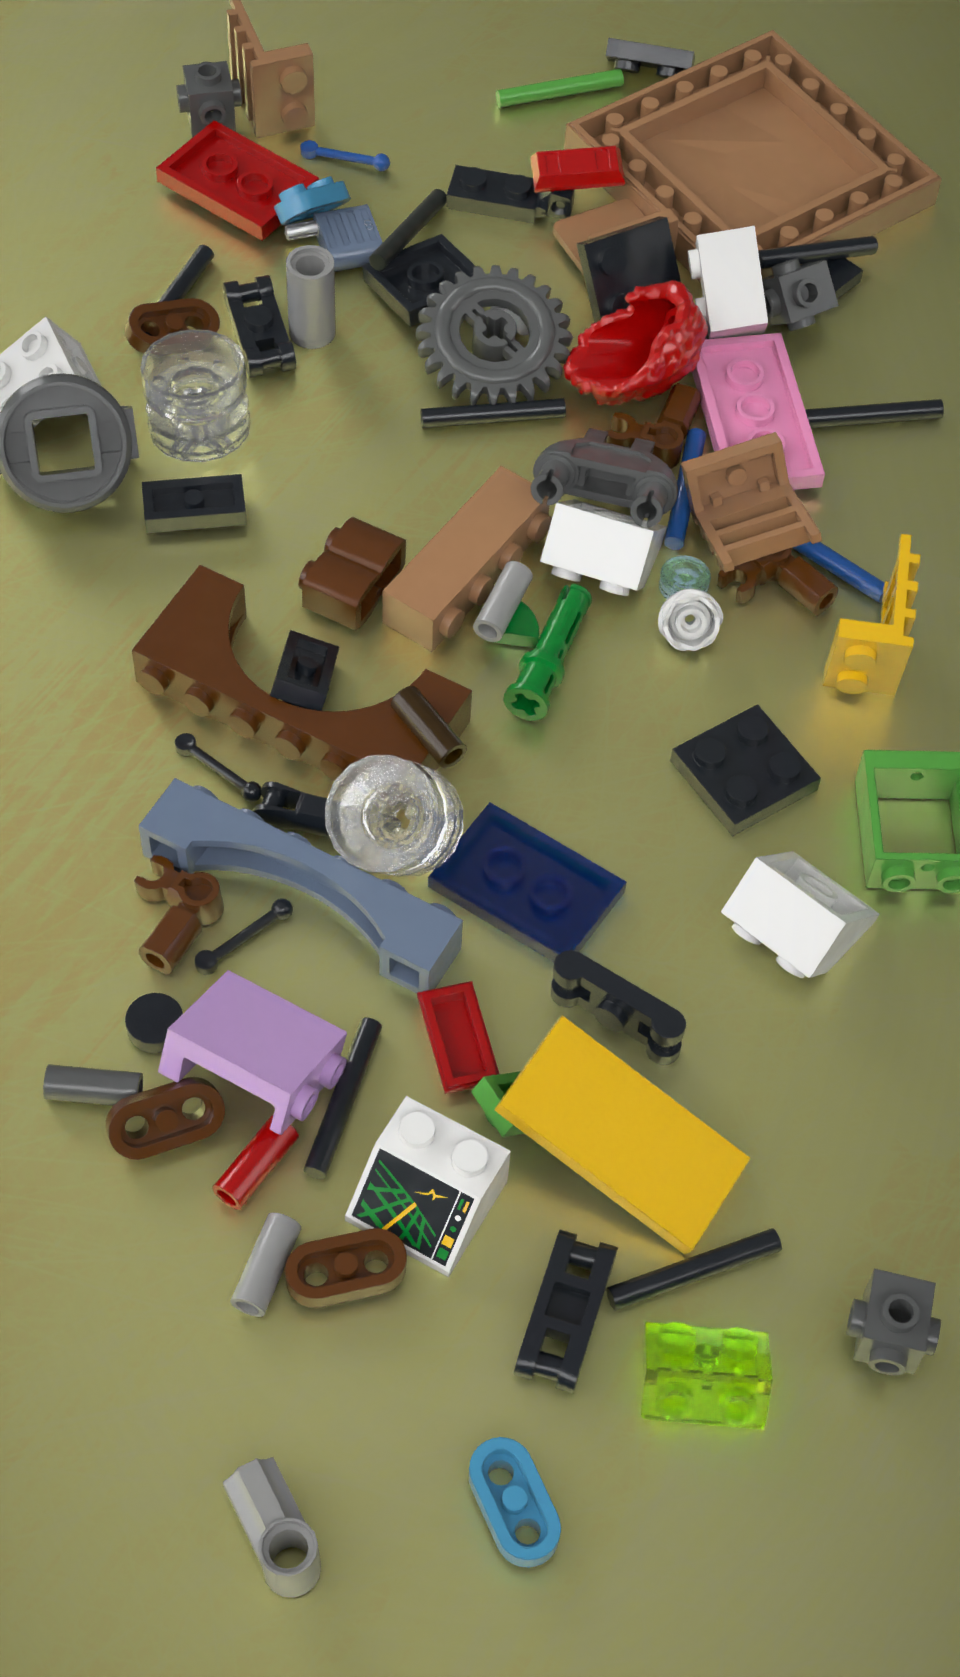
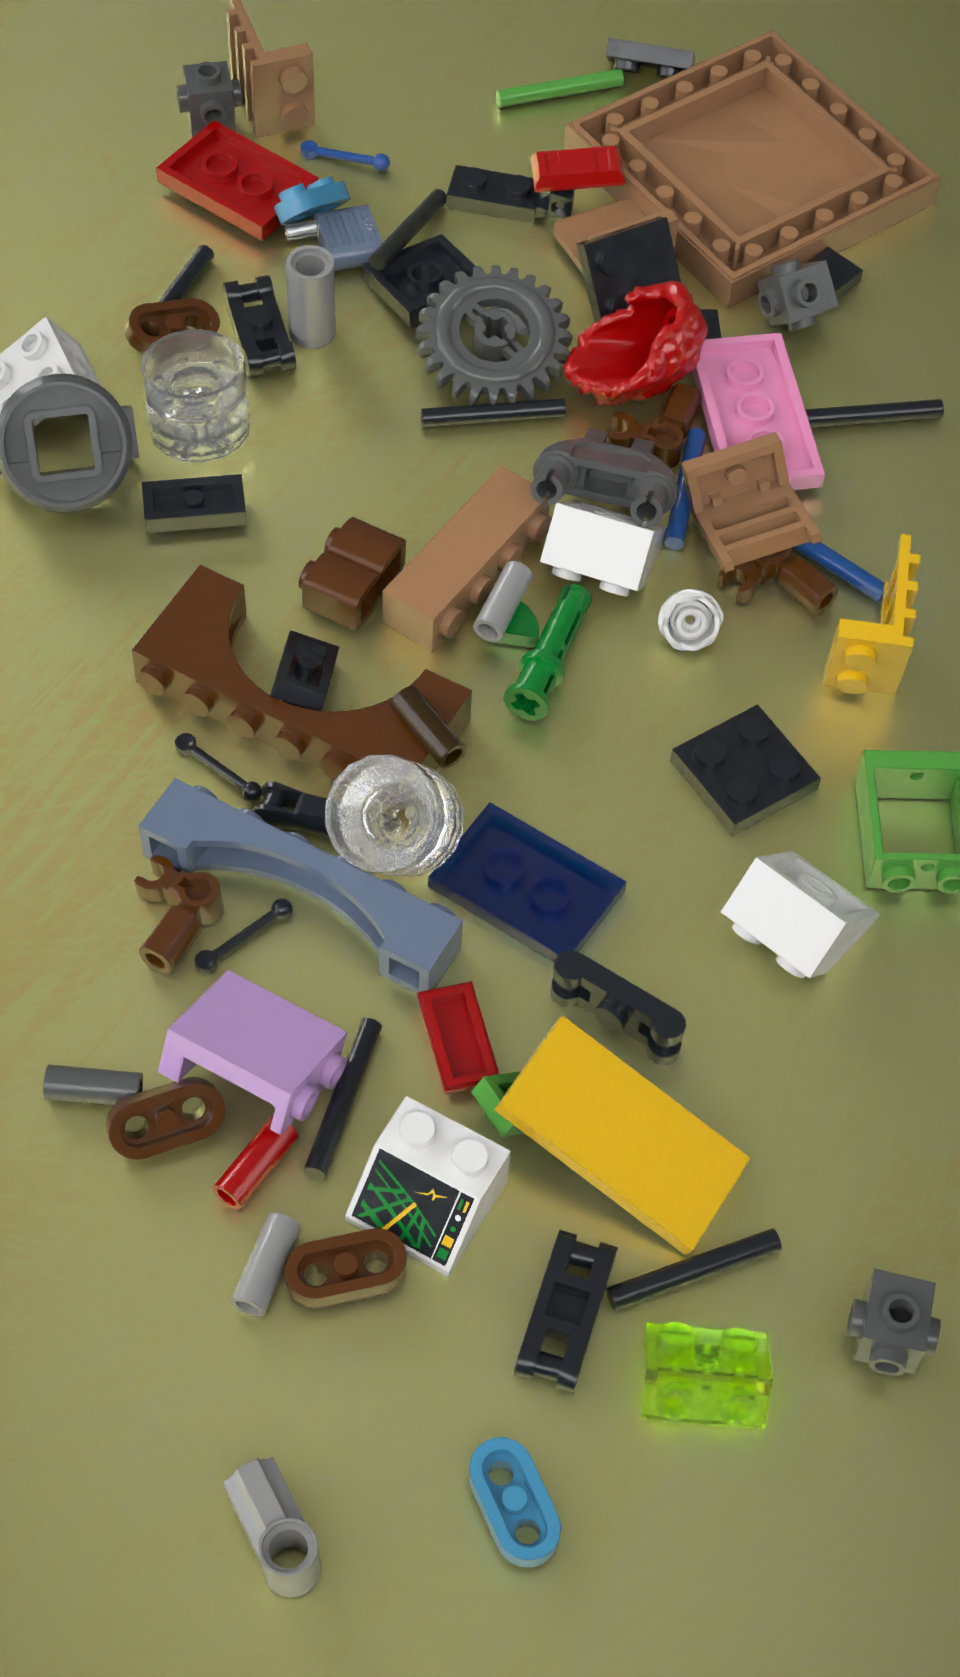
(149, 1020): black tile -> none
(683, 573): clear light blue tile -> none
(729, 282): white slope -> none
(819, 251): black bar -> none

